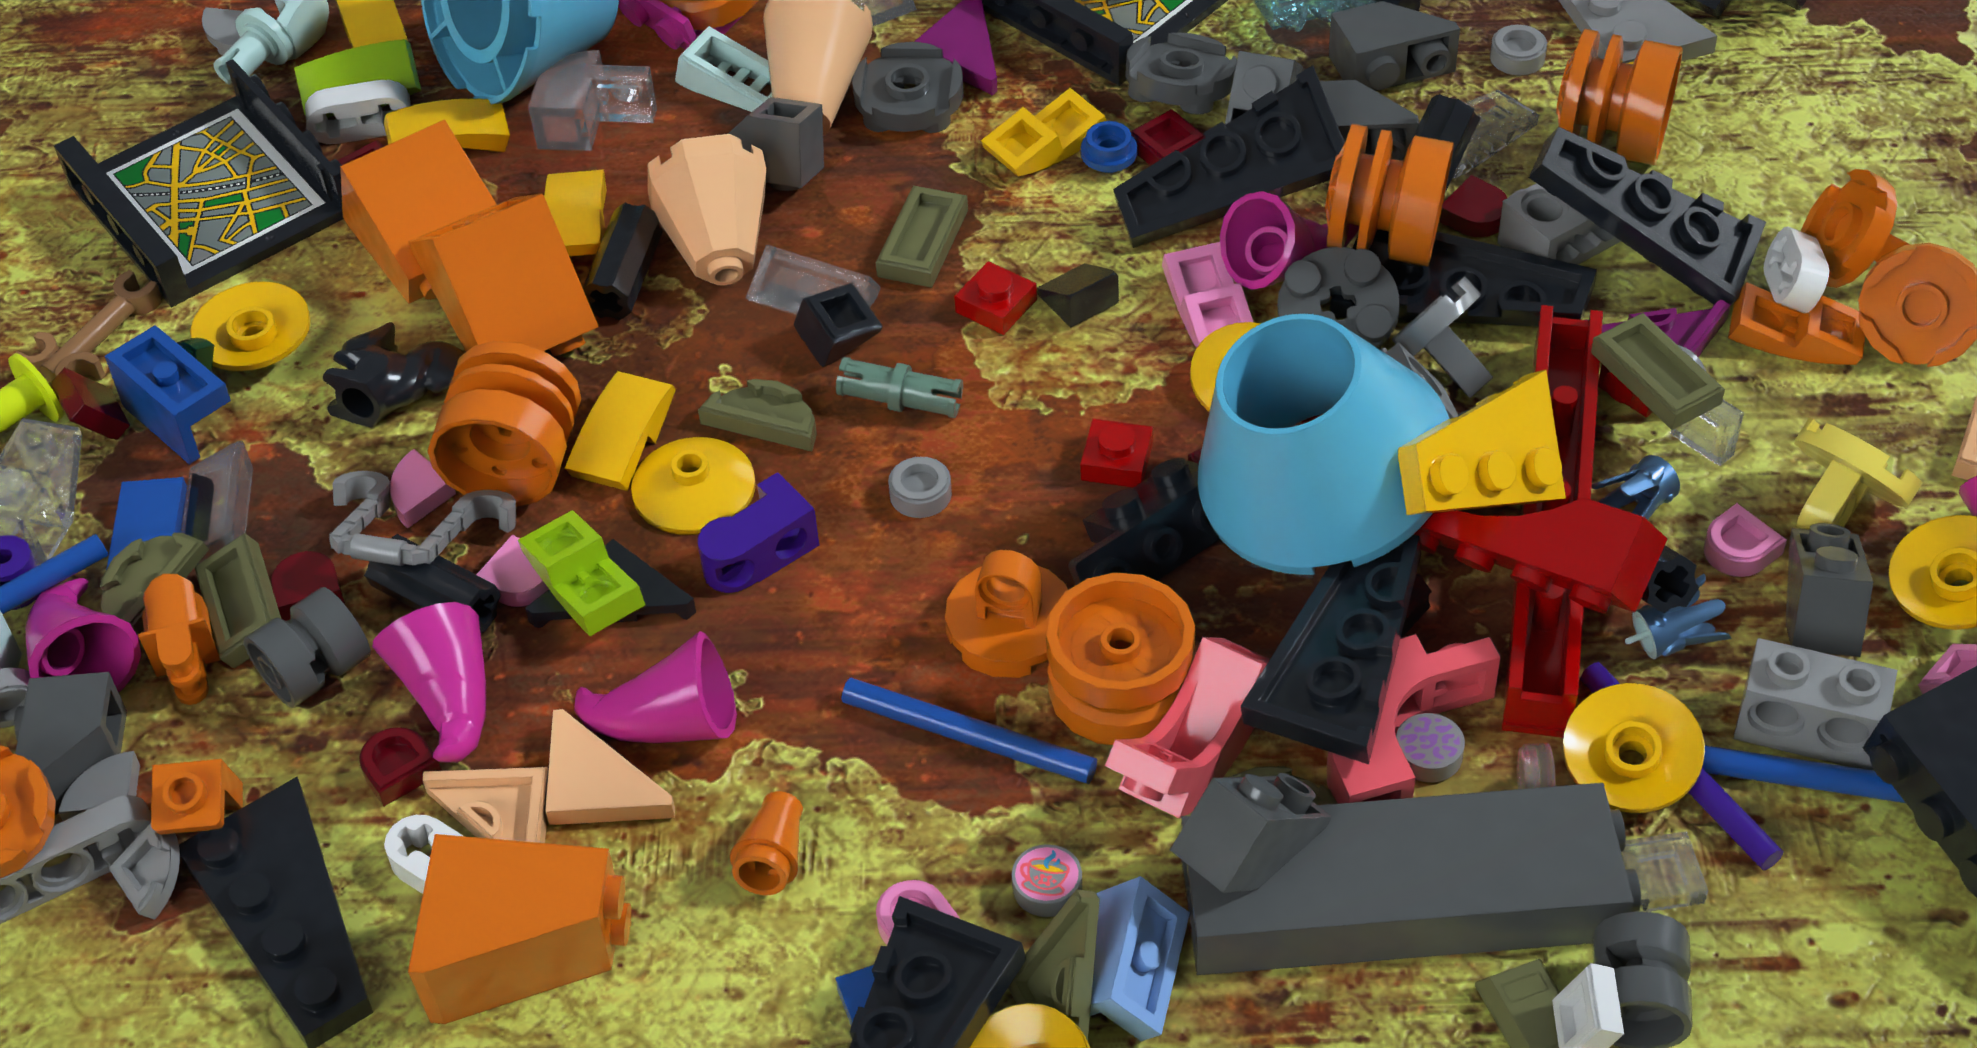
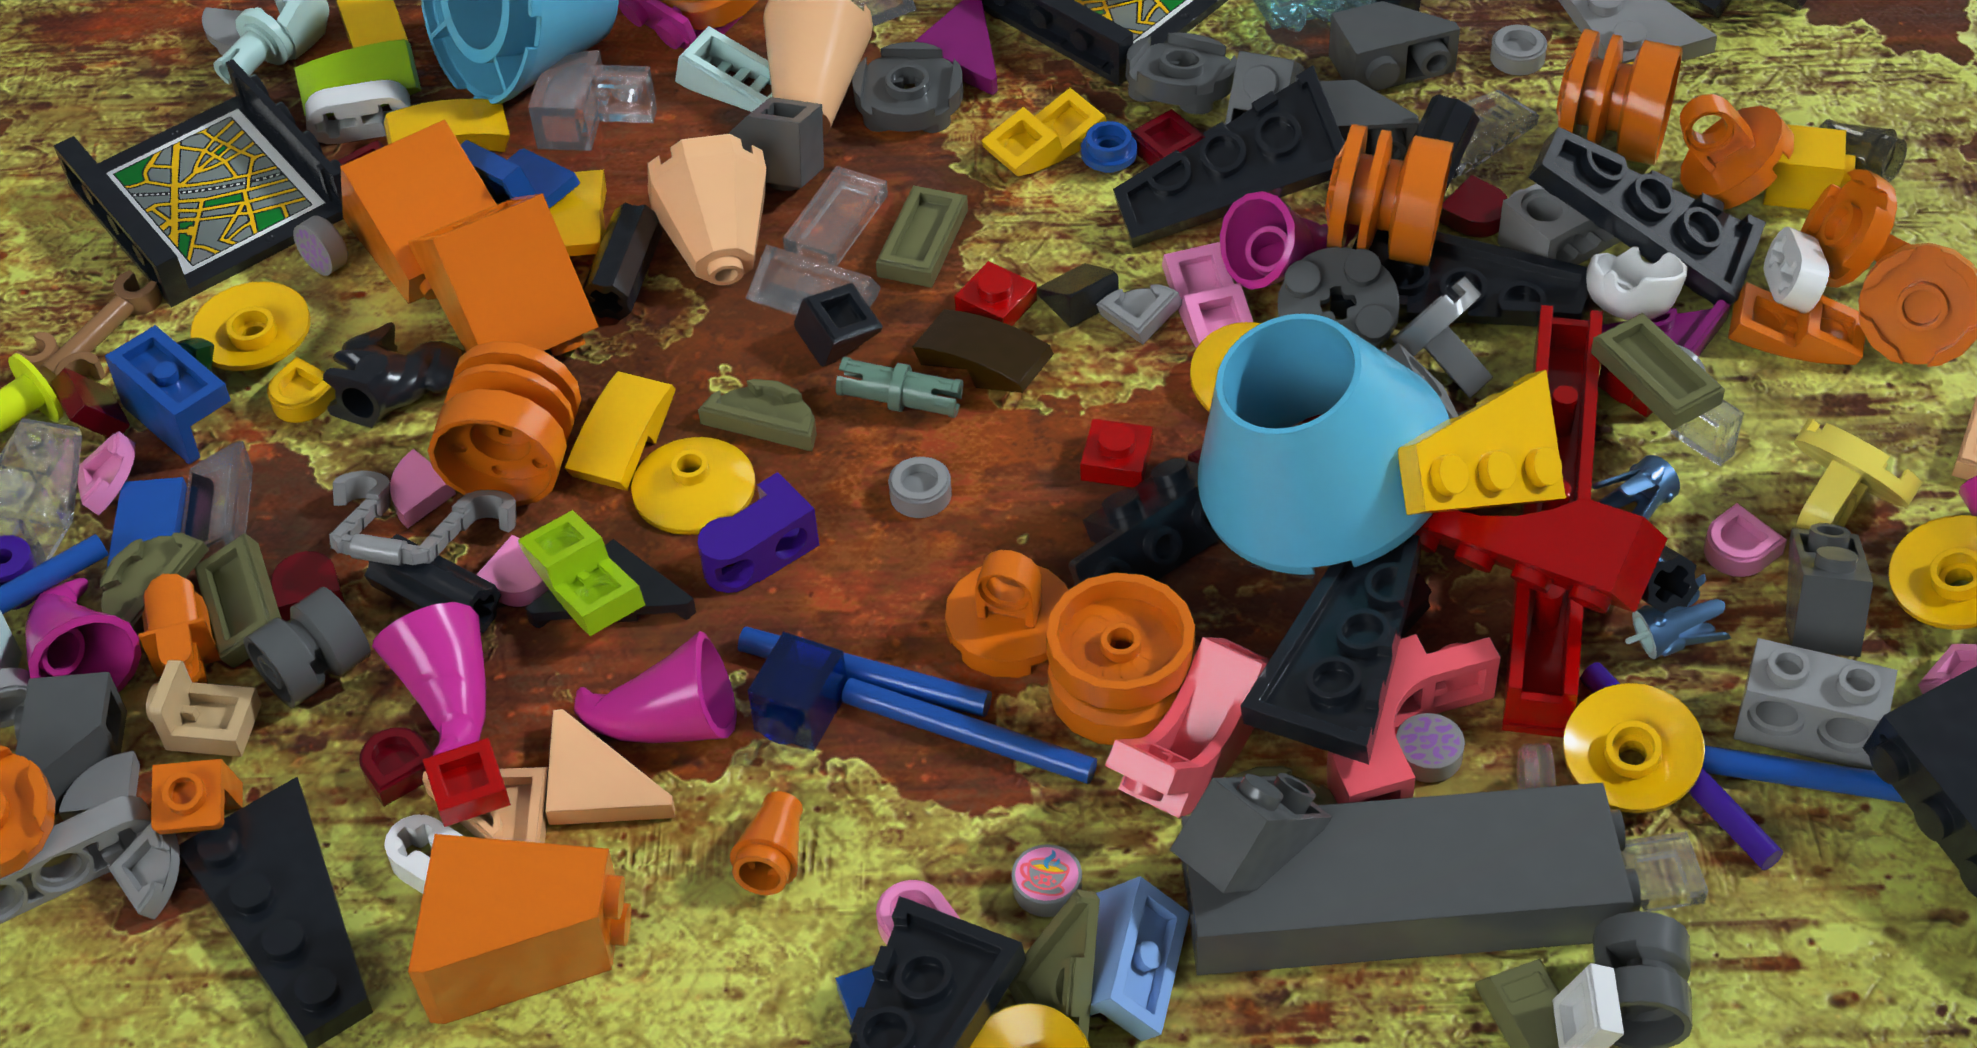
(105, 472): none -> bright pink tile
(201, 714): none -> tan bracket
(299, 392): none -> yellow tile
(320, 245): none -> light grey tile
(466, 782): none -> red plate
(520, 174): none -> blue panel
(797, 691): none -> clear blue brick
(836, 216): none -> clear tile
(887, 676): none -> blue bar
(990, 350): none -> dark brown slope
(1140, 310): none -> light grey tile
(1631, 286): none -> white hair
(1735, 153): none -> orange tile
(1814, 165): none -> yellow brick
(1874, 148): none -> clear smoke cone

